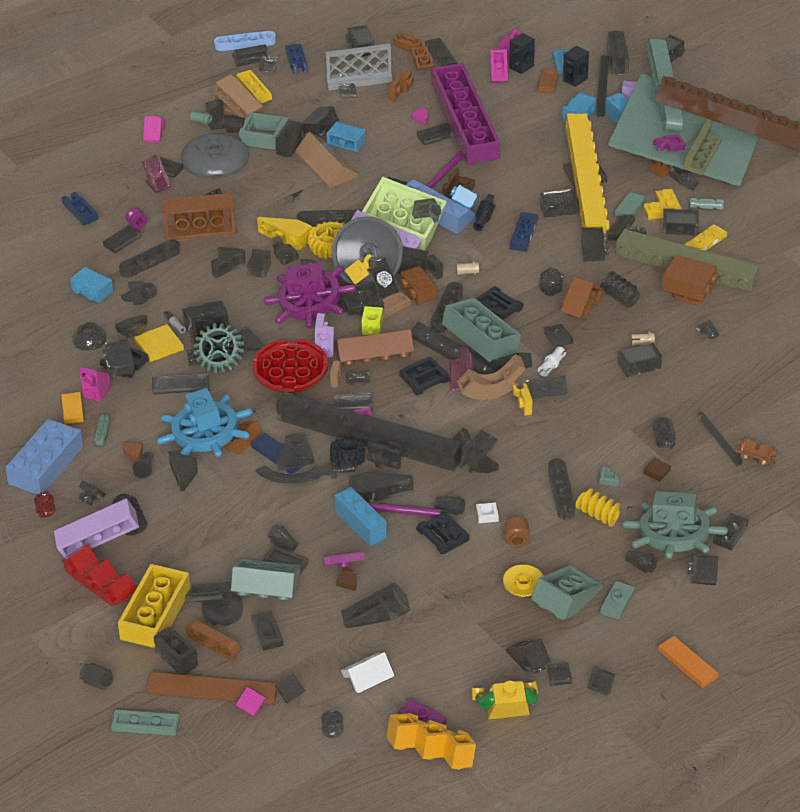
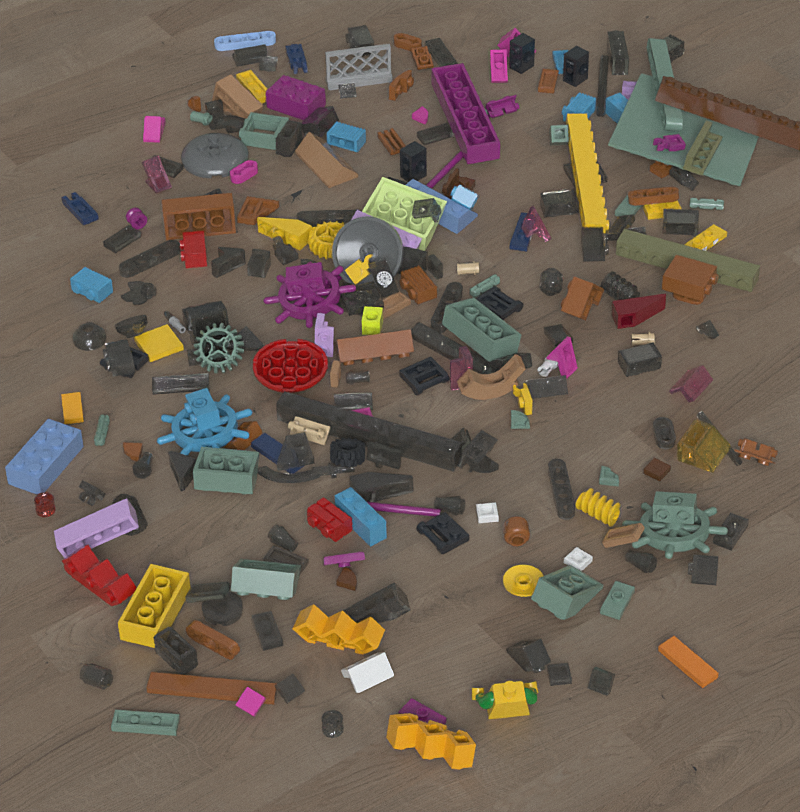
(94, 383): dark pink slope -> none
(194, 249): none -> red brick
(195, 103): none -> dark orange tile
(226, 470): none -> sand green slope
(243, 172): none -> dark pink beam
(255, 208): none -> dark orange wing
(295, 97): none -> magenta brick
(314, 431): none -> tan hinge
(329, 519): none -> red brick
(338, 630): none -> light orange brick
(394, 139): none -> dark orange tile
(413, 162): none -> black brick
(484, 212): black hinge -> none
(485, 285): none -> sand green axle
(507, 103): none -> magenta hinge
(519, 420): none -> sand green tile
(534, 224): none -> clear pink slope
(558, 135): none -> sand green brick
(565, 357): none -> dark pink slope
(578, 559): none -> white tile
(623, 535): none -> medium nougat tile
(634, 311): none -> dark red slope
(653, 196): none -> dark orange beam
(692, 383): none -> clear pink panel
(702, 446): none -> clear yellow slope

